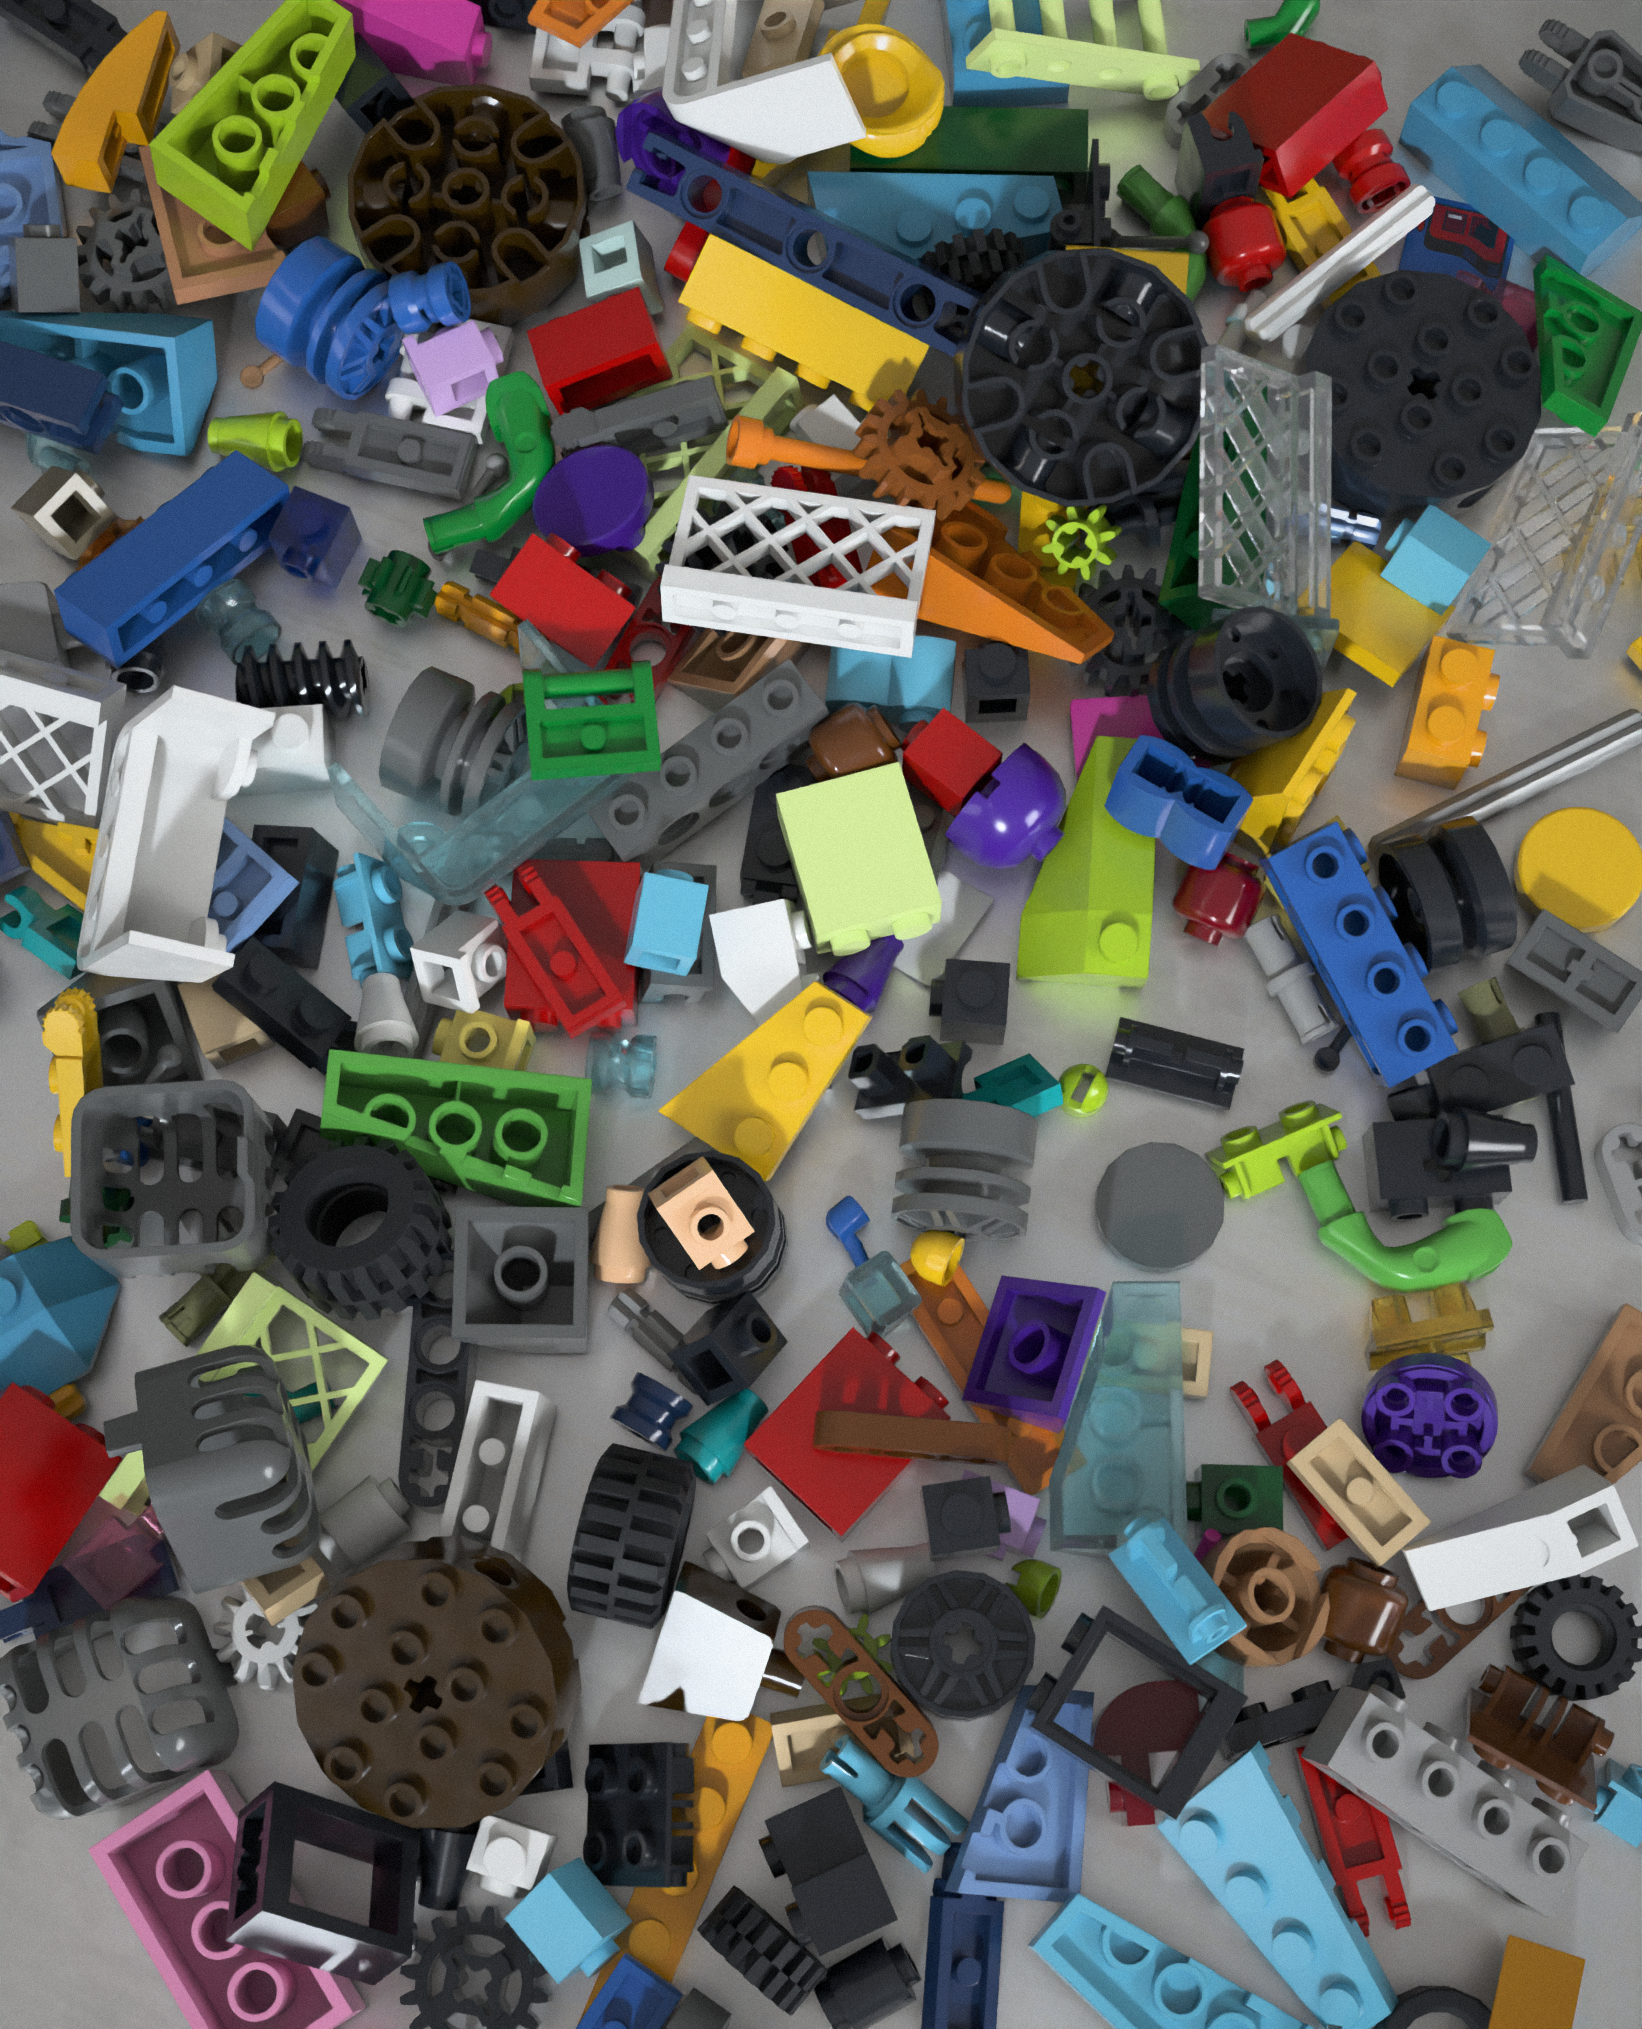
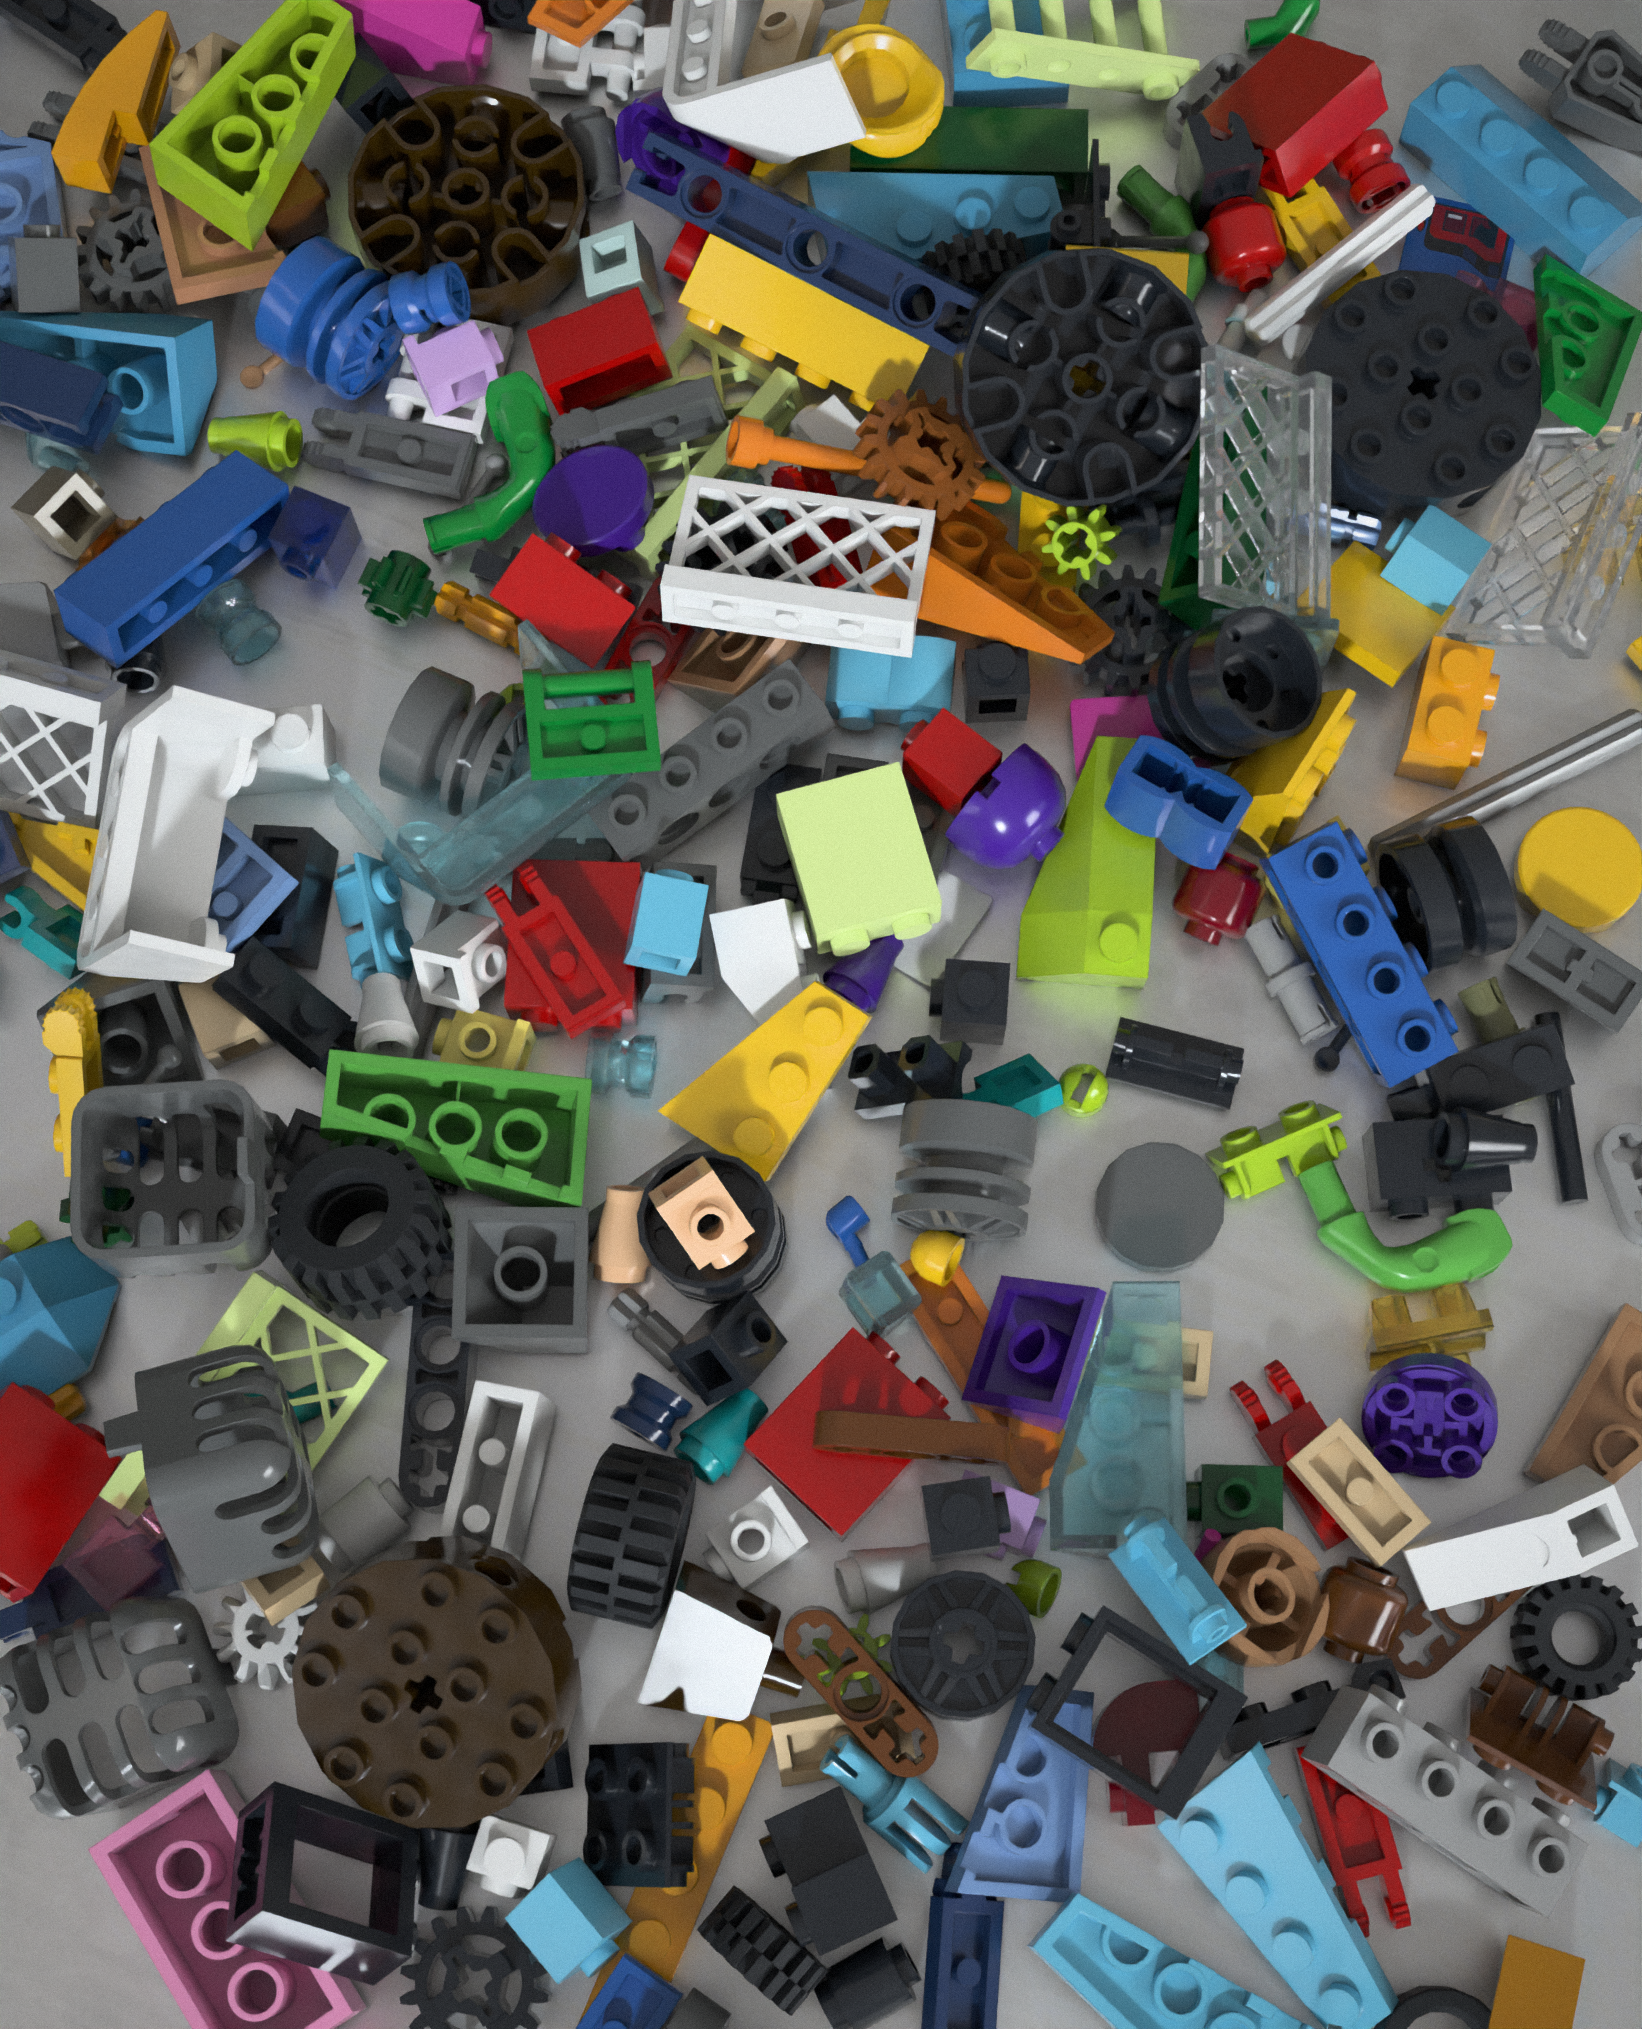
(207, 1300): olive axle -> none
(304, 679): black piece -> none
(851, 742): reddish brown head -> none

